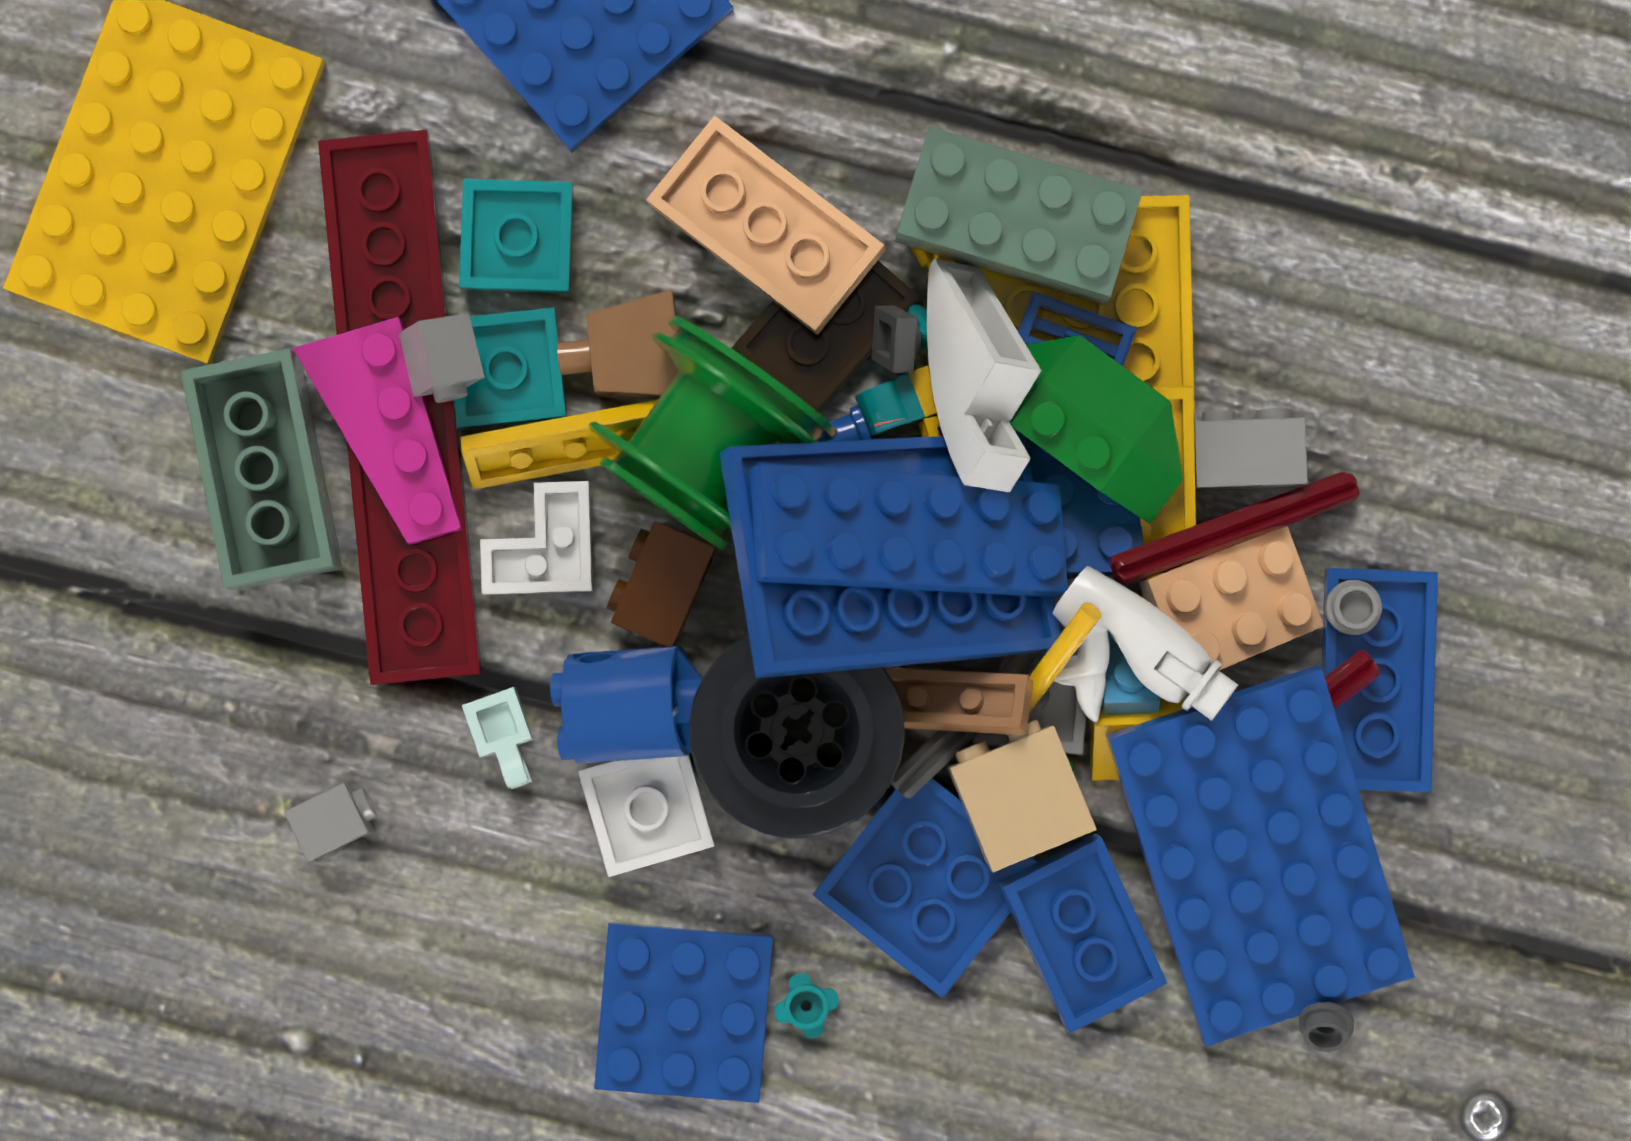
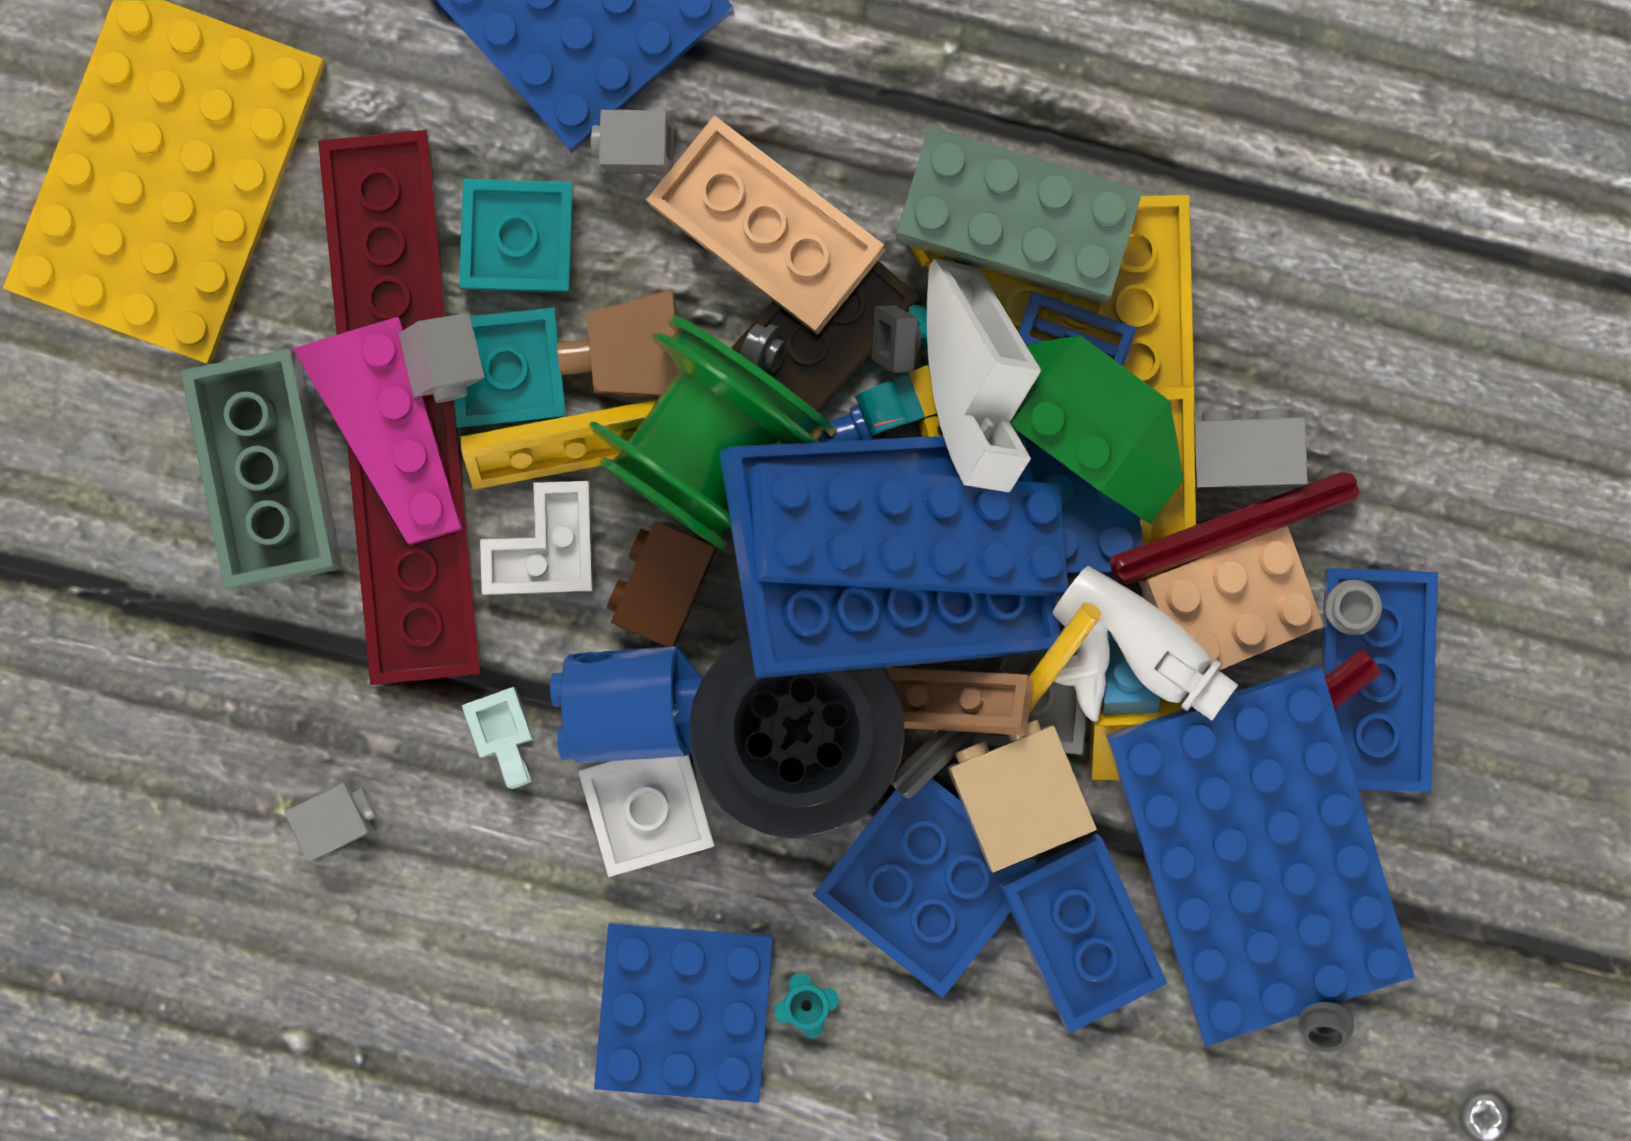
(634, 141): none -> light grey brick
(765, 347): none -> dark grey plate

